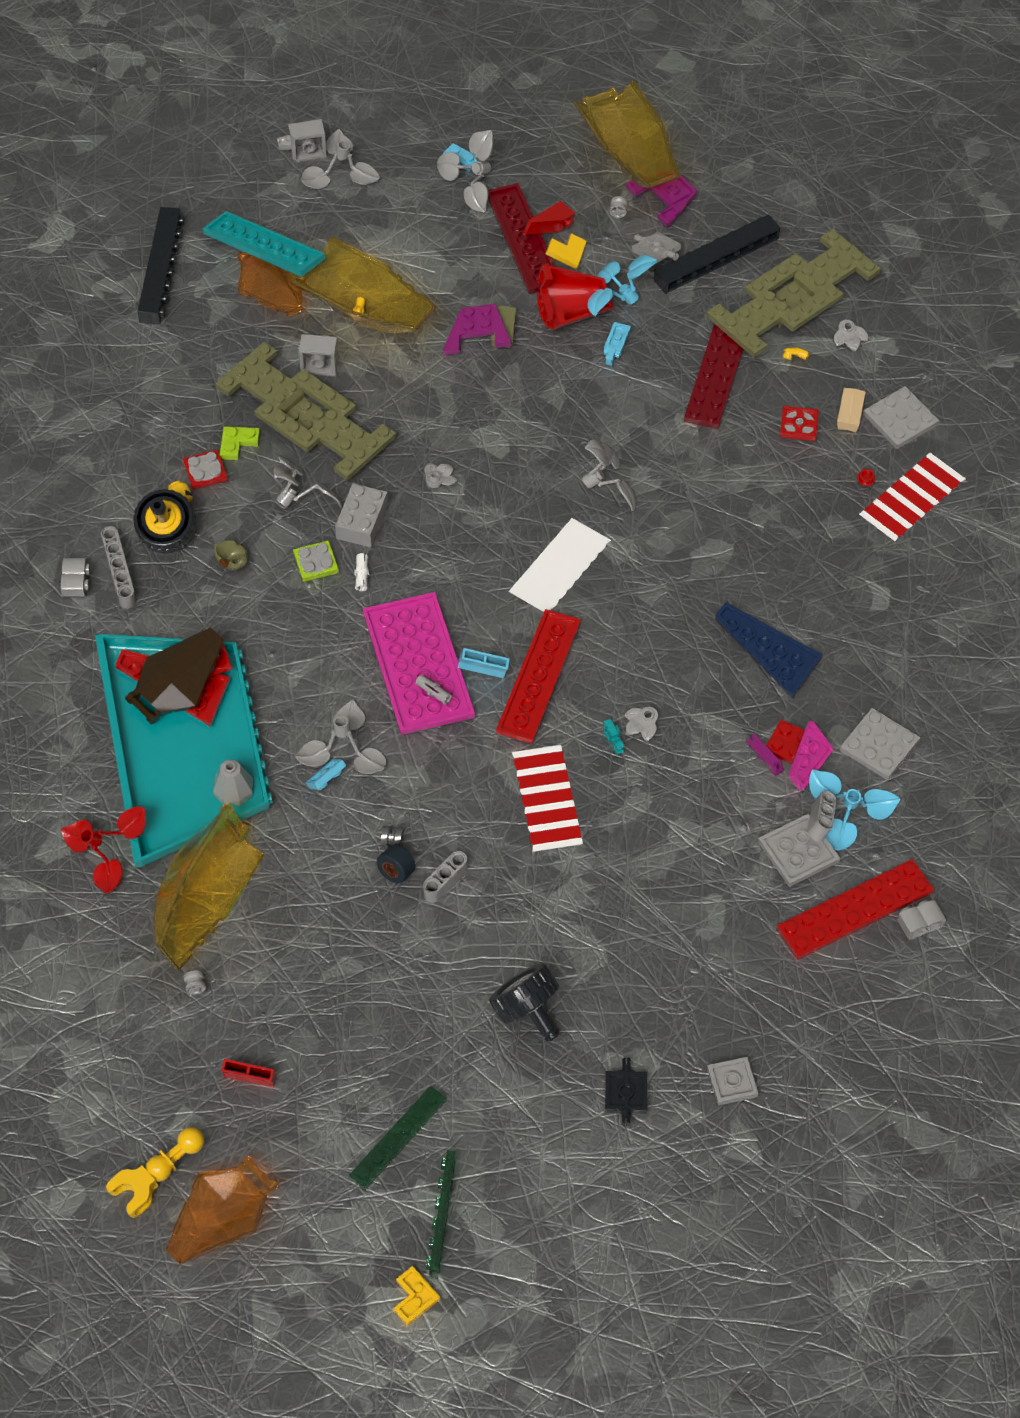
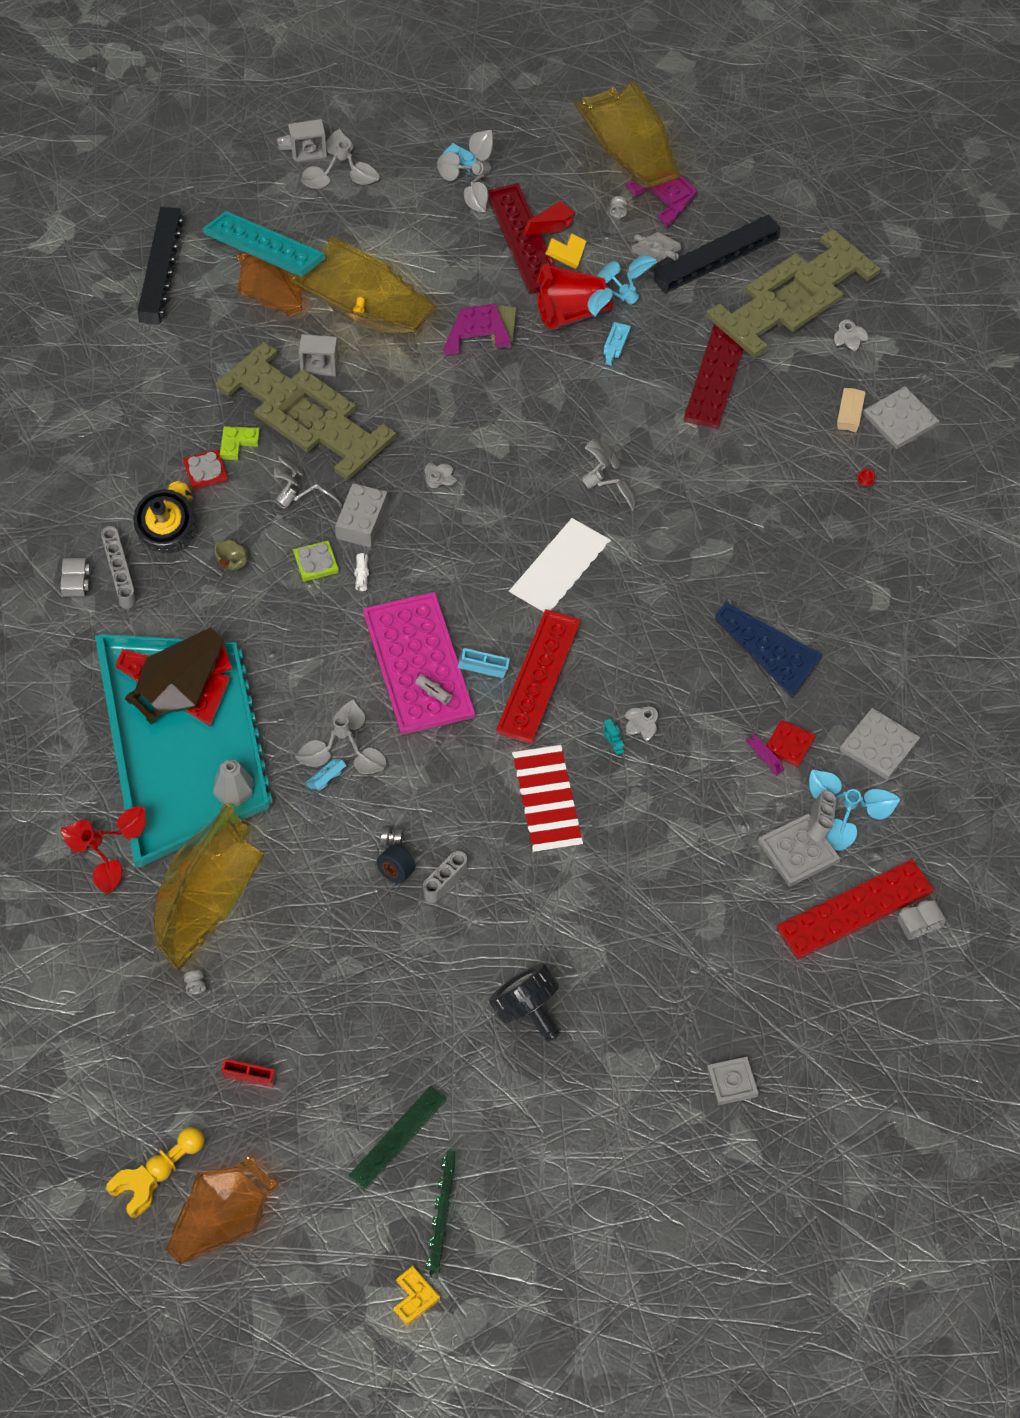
(626, 1091): black plate -> none
(796, 352): yellow arm -> none
(799, 423): red piece -> none
(810, 755): dark pink wing -> none
(912, 496): red sticker -> none

